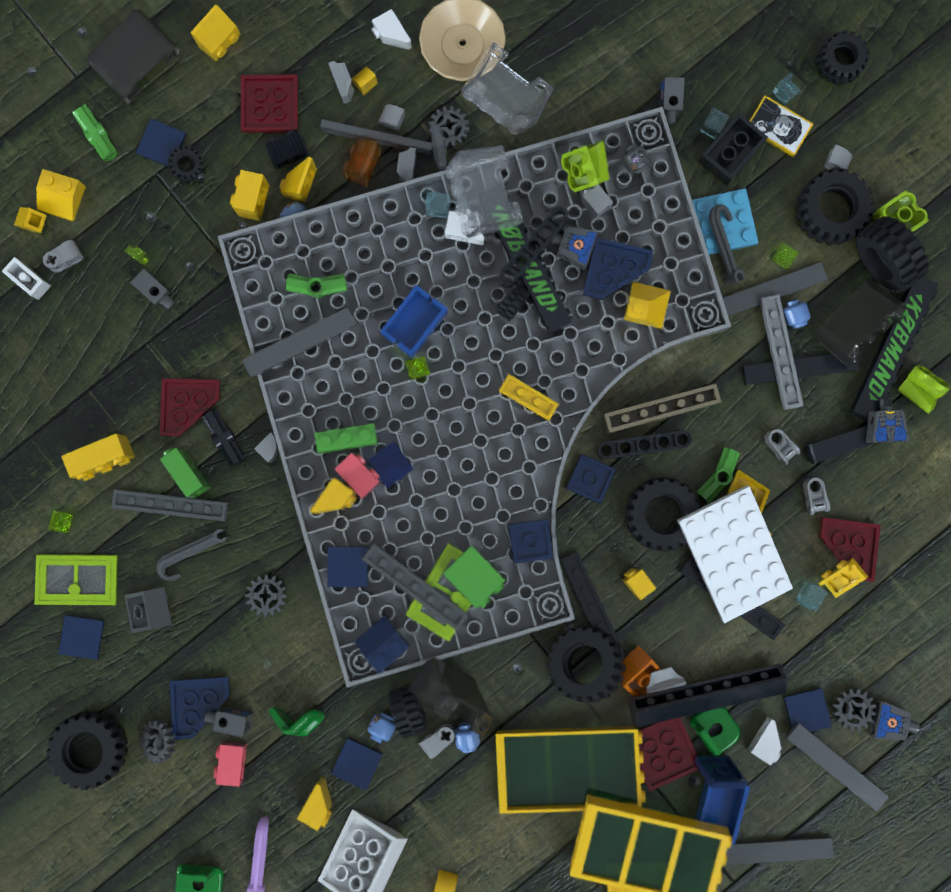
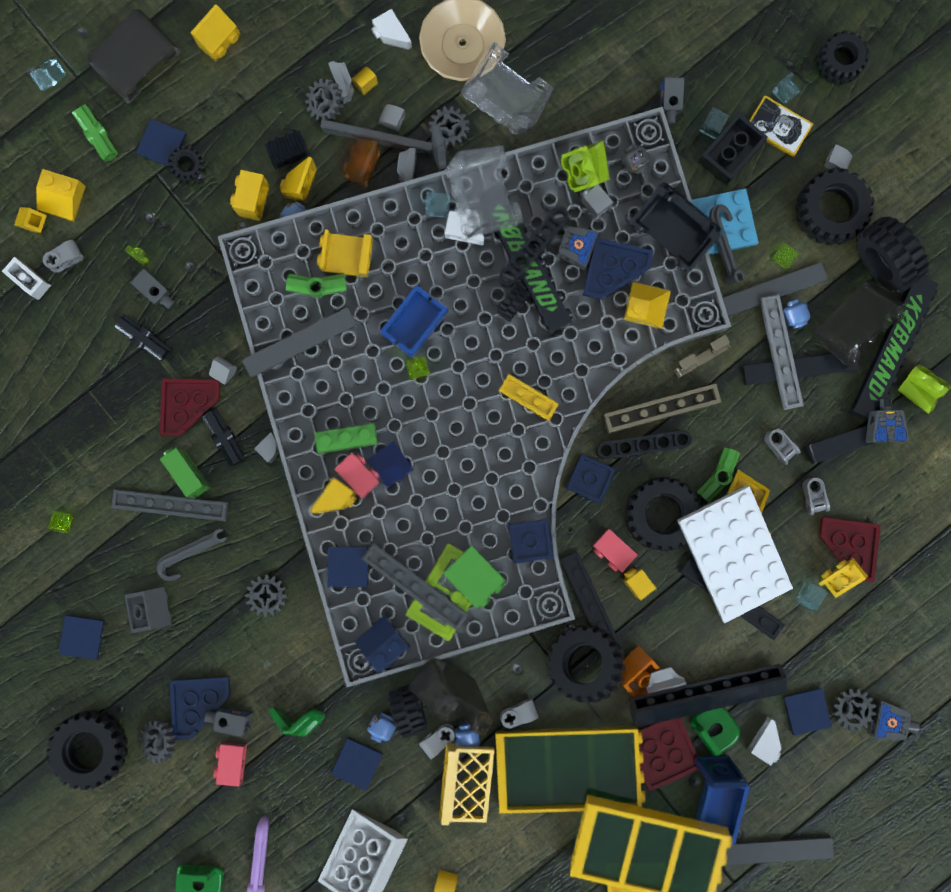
(48, 74): none -> clear light blue panel
(76, 579): lime door -> none
(98, 457): yellow brick -> none
(142, 337): none -> black piece
(222, 370): none -> light grey brick
(269, 103): dark red plate -> none
(317, 808): yellow slope -> none
(324, 100): none -> dark grey gear
(345, 254): none -> yellow panel
(449, 784): none -> yellow fence
(523, 713): none -> light grey piece
(614, 550): none -> coral brick
(677, 226): none -> black windscreen
(692, 361): none -> dark tan piece
(837, 766): dark grey tile -> none
(905, 210): lime piece -> none

